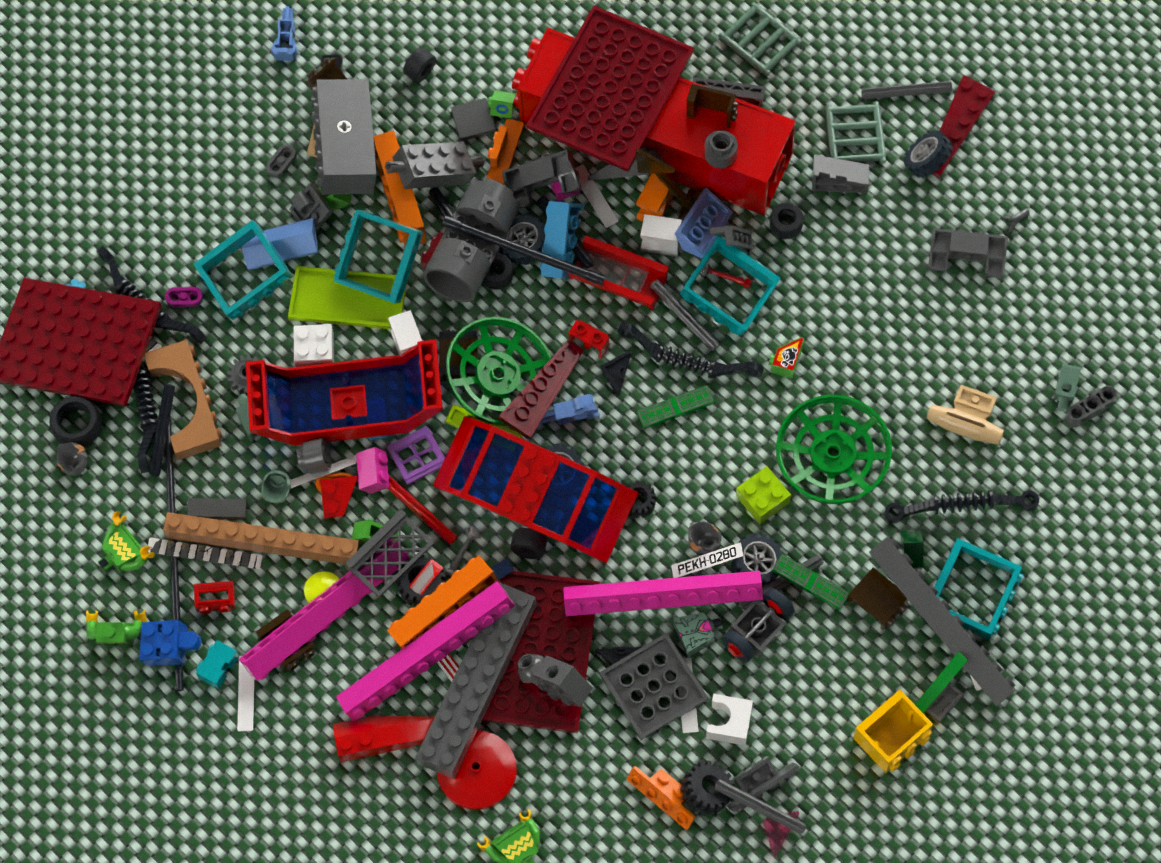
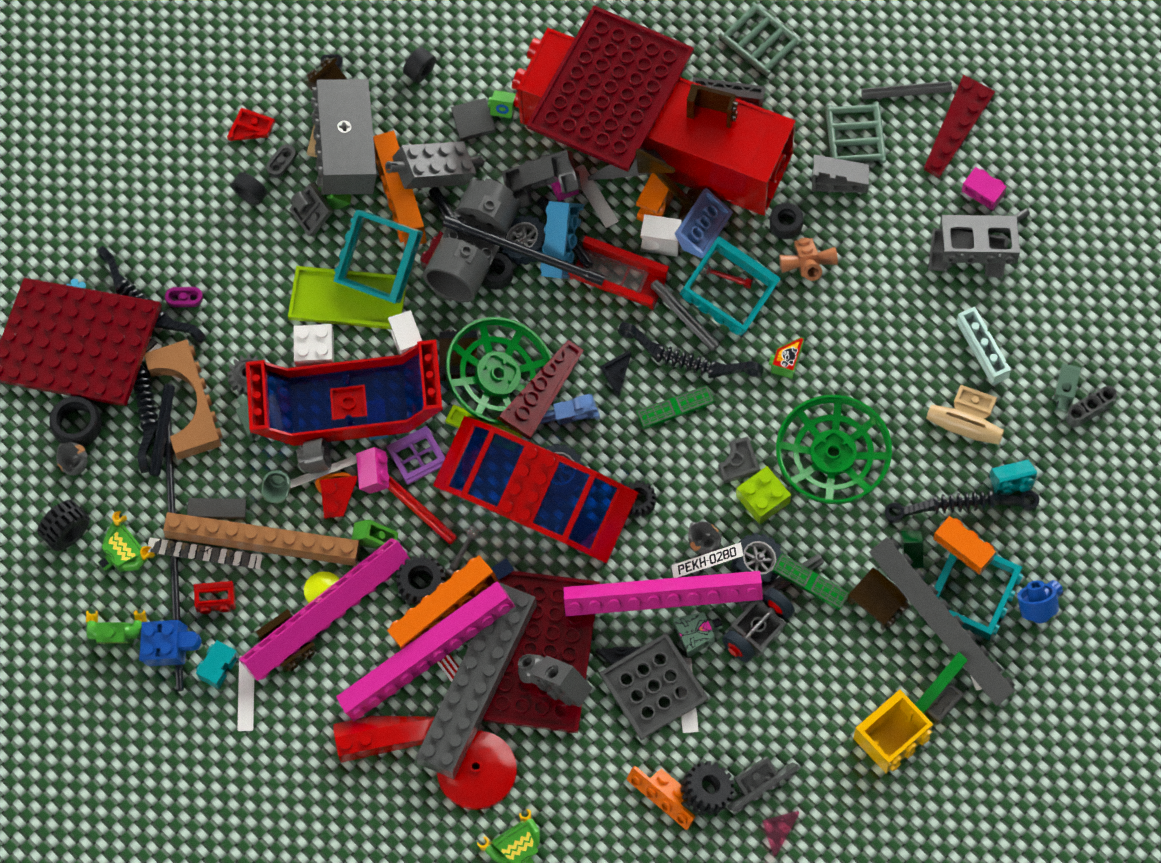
(63, 525): none -> black tyre
(228, 247): teal window -> none
(249, 188): none -> black tyre
(250, 126): none -> red wing
(286, 32): medium blue piece -> none
(289, 240): medium blue slope -> none
(377, 541): dark grey fence -> none
(426, 577): sticker -> none
(504, 148): orange bracket -> none
(528, 543): black tyre -> none
(590, 336): red window -> none
(720, 157): dark grey piece -> none
(734, 236): dark grey fence -> none
(737, 727): white piece -> none
(740, 461): none -> dark grey tile
(760, 806): dark grey axle -> none
(808, 259): none -> nougat brick
(928, 154): black wheel -> none
(964, 544): none -> orange brick
(980, 226): none -> window
(983, 346): none -> light aqua brick
(984, 188): none -> dark pink brick
(1013, 477): none -> teal slope
(1039, 600): none -> blue piece

